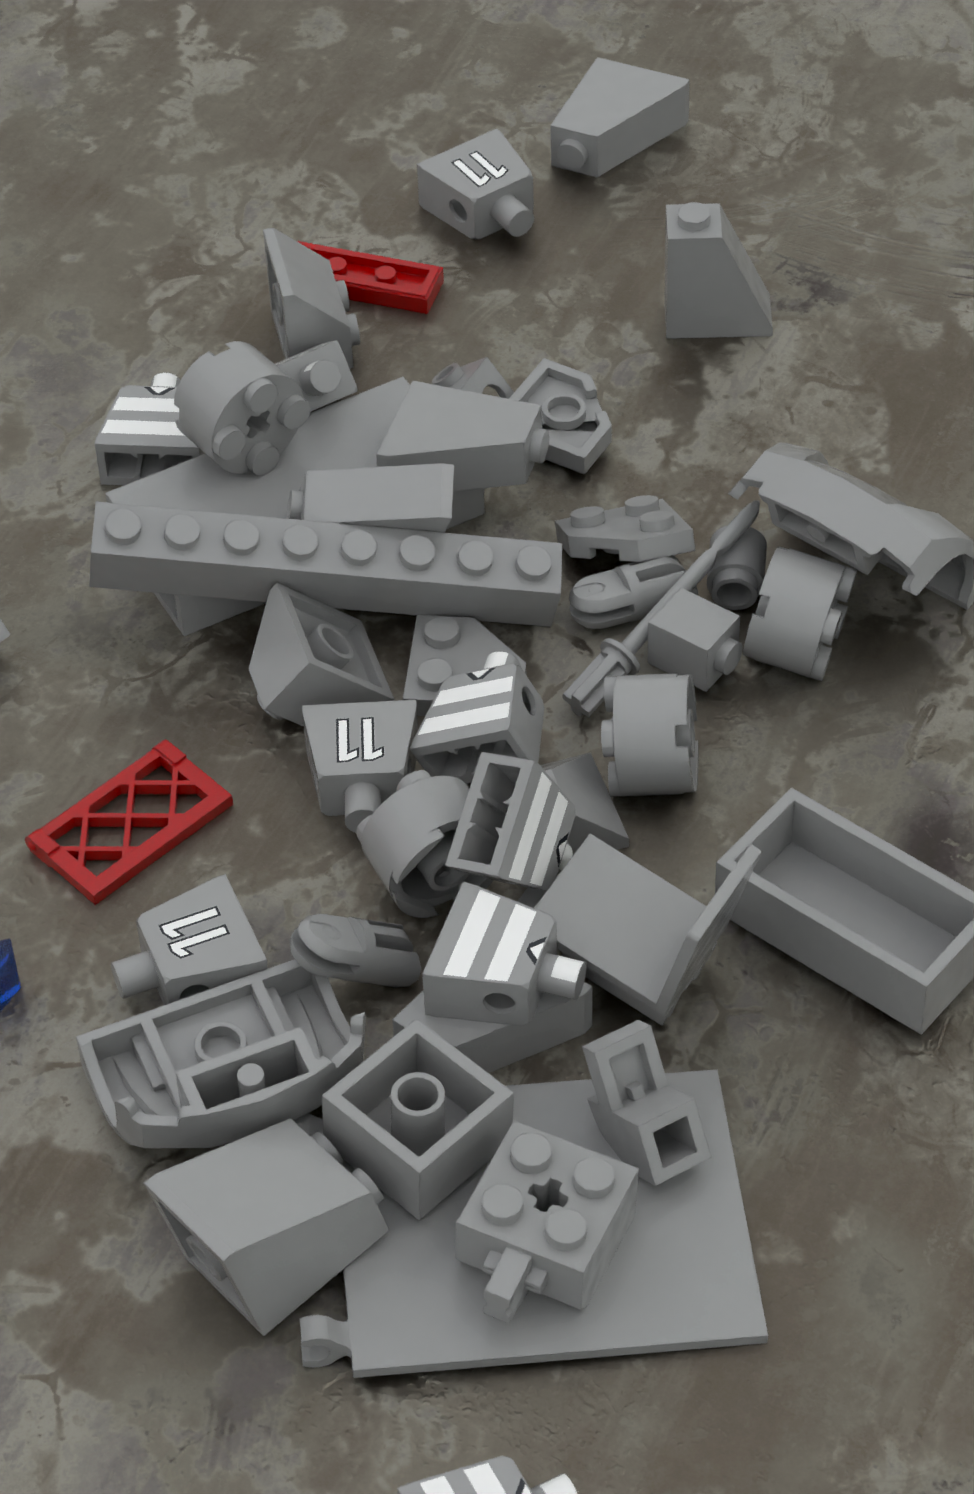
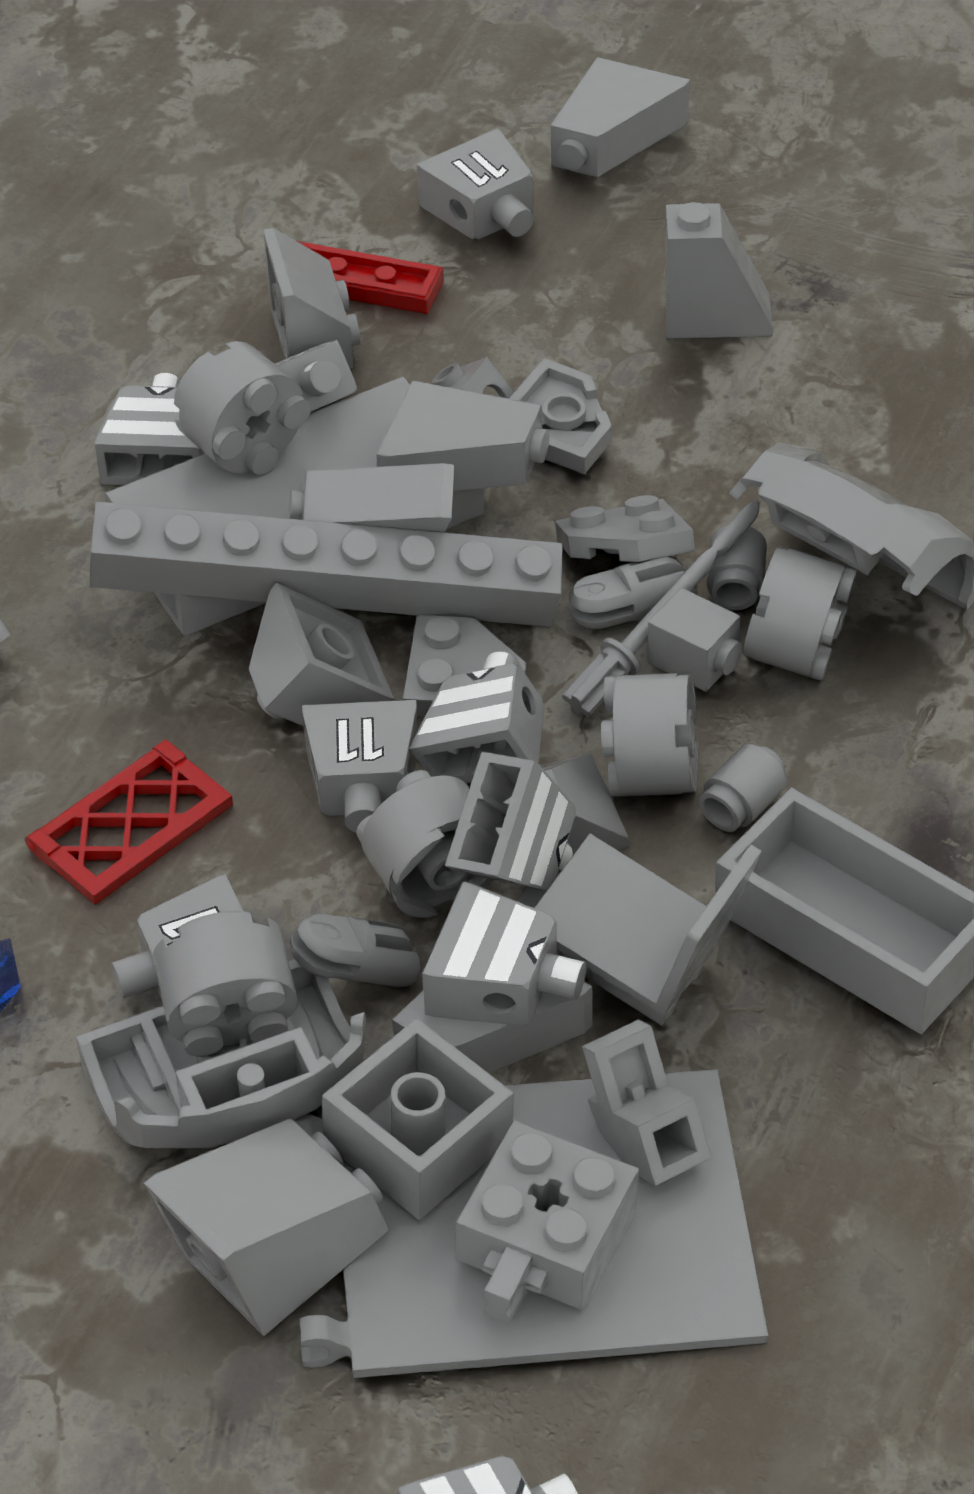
(225, 982): none -> light grey brick
(743, 787): none -> light grey brick

